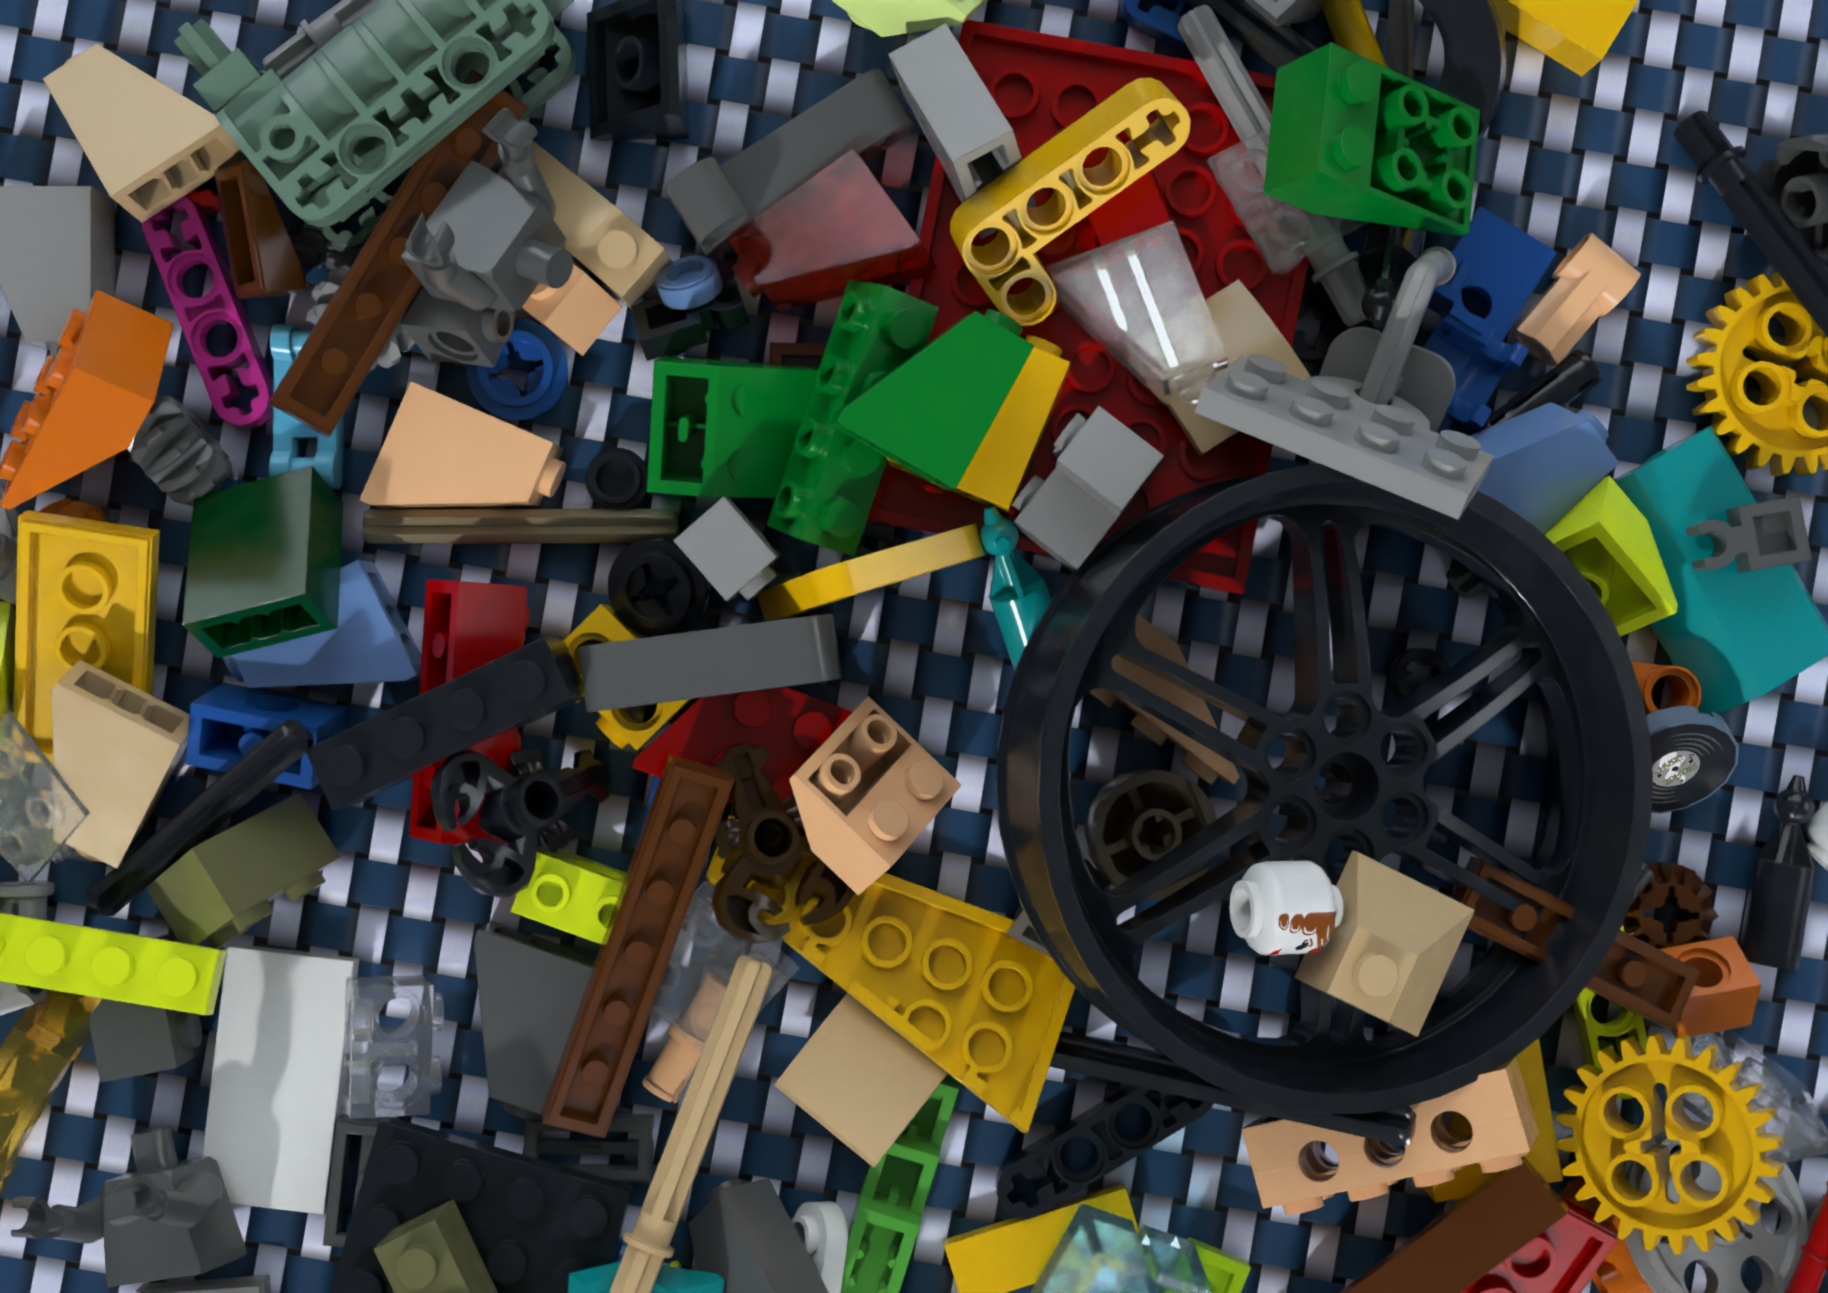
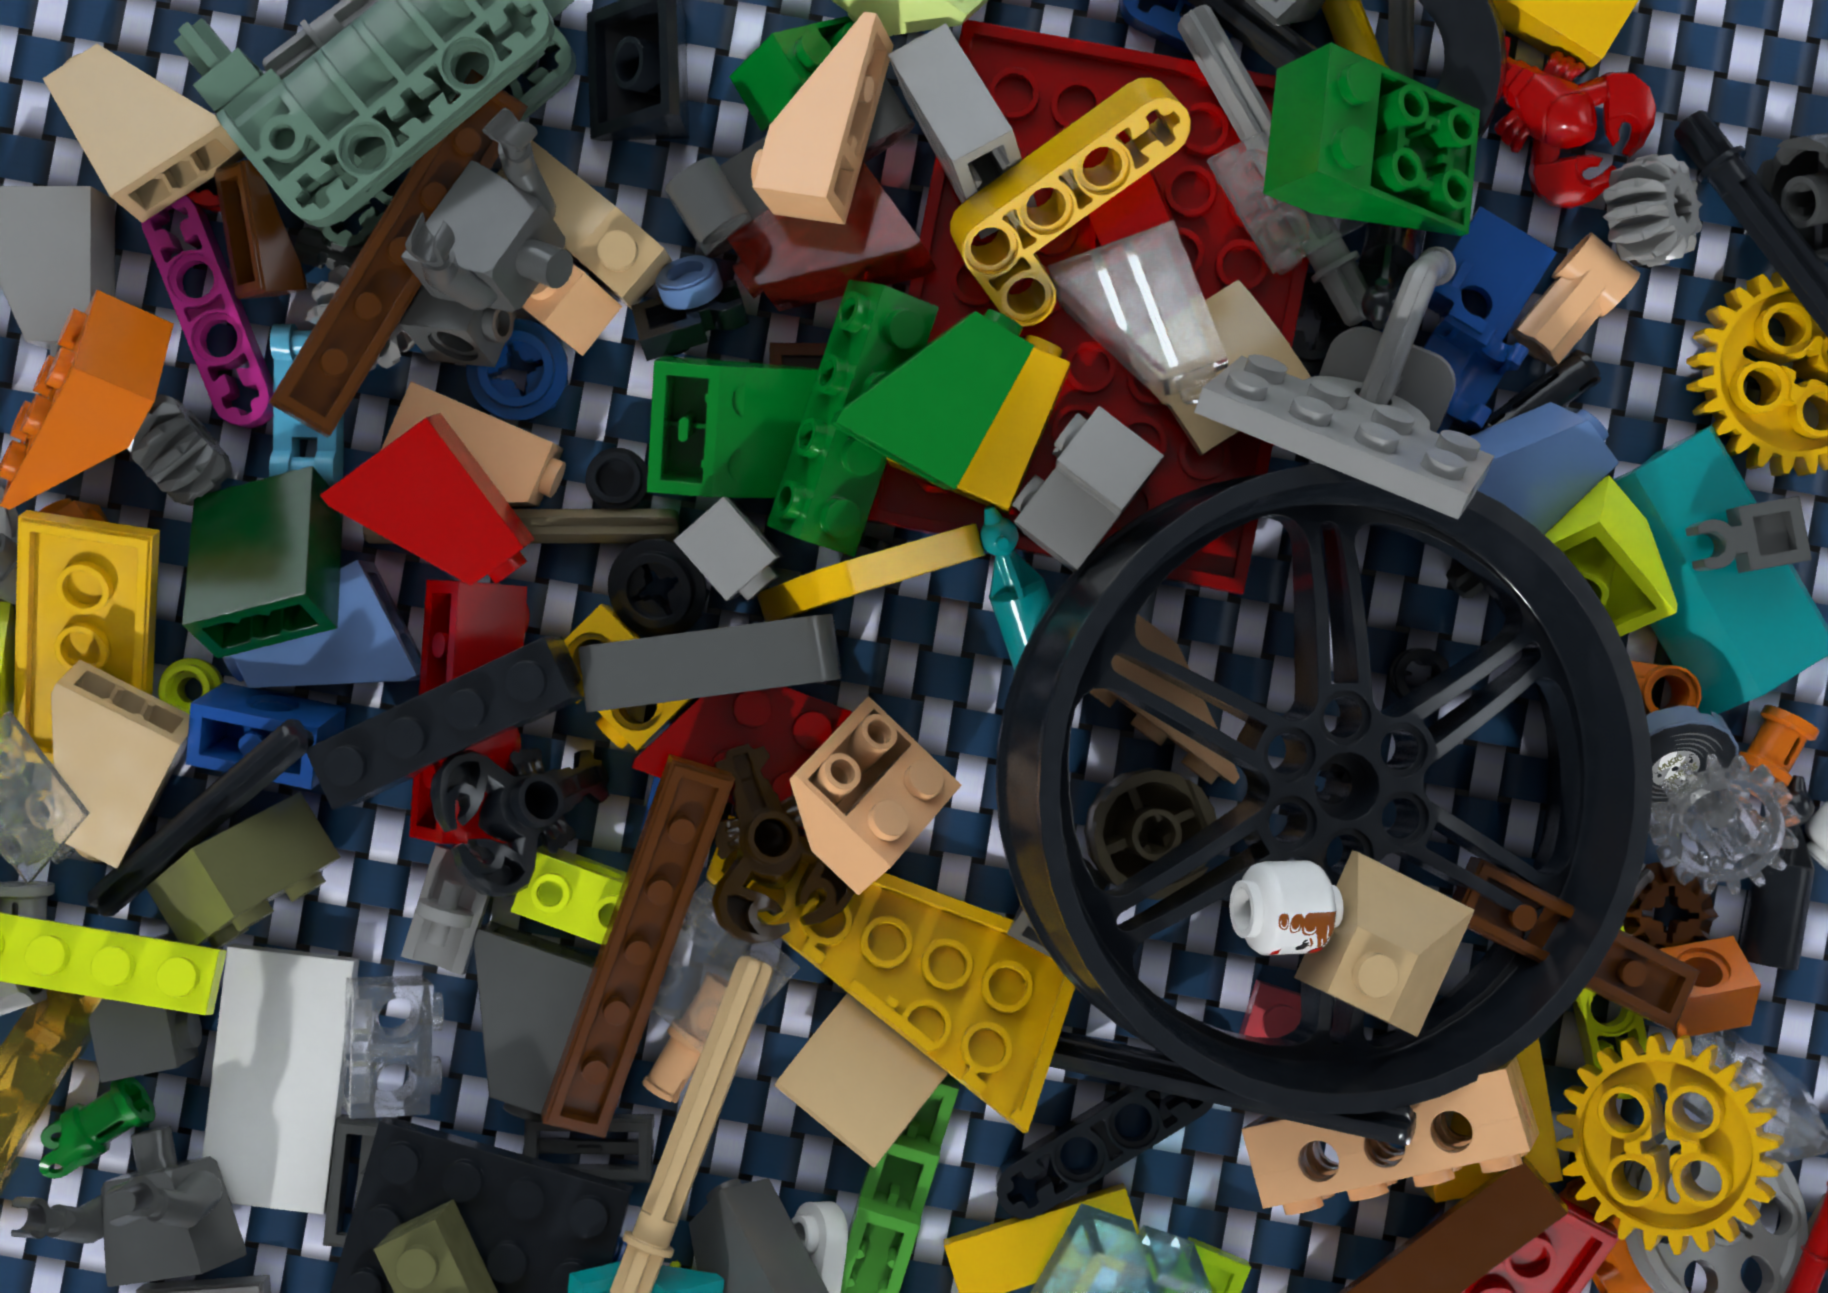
(91, 1127): none -> green piece
(174, 678): none -> neon yellow plate
(435, 504): none -> red slope
(445, 916): none -> light grey hips
(783, 65): none -> green slope
(823, 131): none -> light nougat slope
(1271, 1011): none -> coral plate
(1565, 117): none -> red animal
(1652, 210): none -> light grey gear
(1737, 847): none -> clear gear
(1779, 742): none -> orange bush

